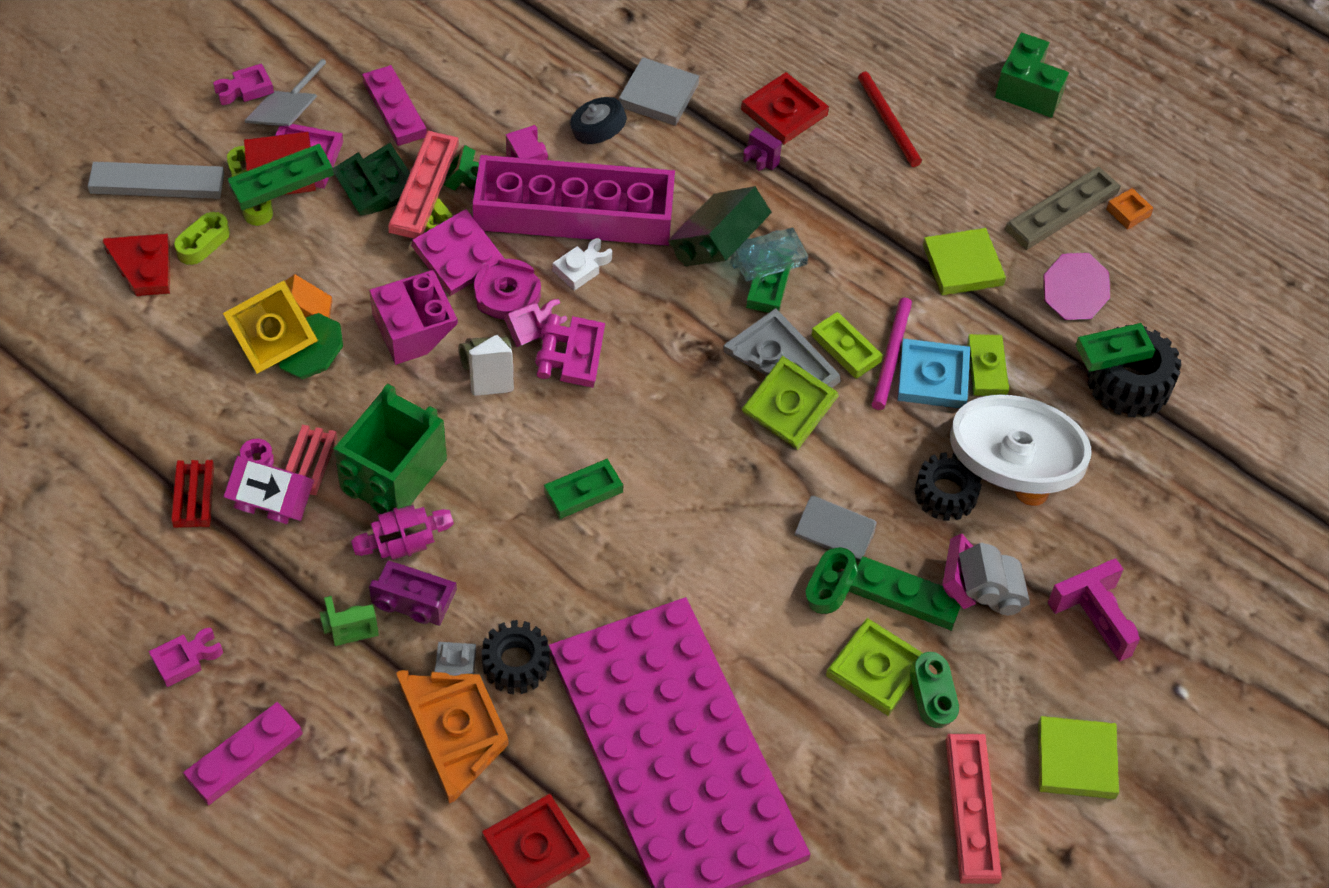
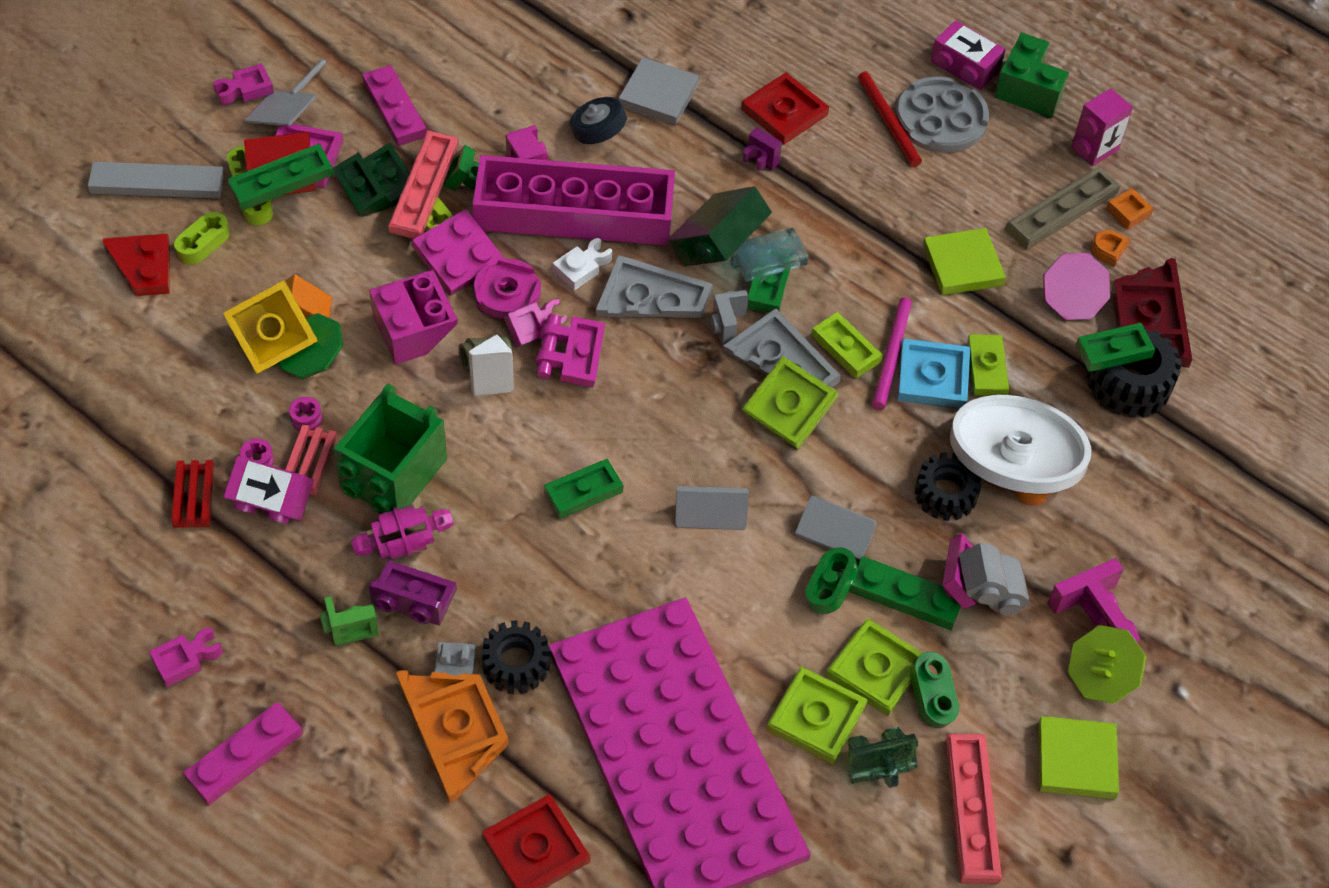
(305, 405): none -> dark pink bush
(651, 291): none -> light grey wing
(711, 507): none -> light grey slope
(725, 309): none -> light grey bracket
(817, 715): none -> lime tile
(882, 759): none -> clear green hips
(942, 114): none -> light grey tile
(968, 55): none -> dark pink brick
(1101, 127): none -> dark pink brick
(1107, 664): none -> lime piece
(1109, 246): none -> orange tile
(1157, 303): none -> dark red wing

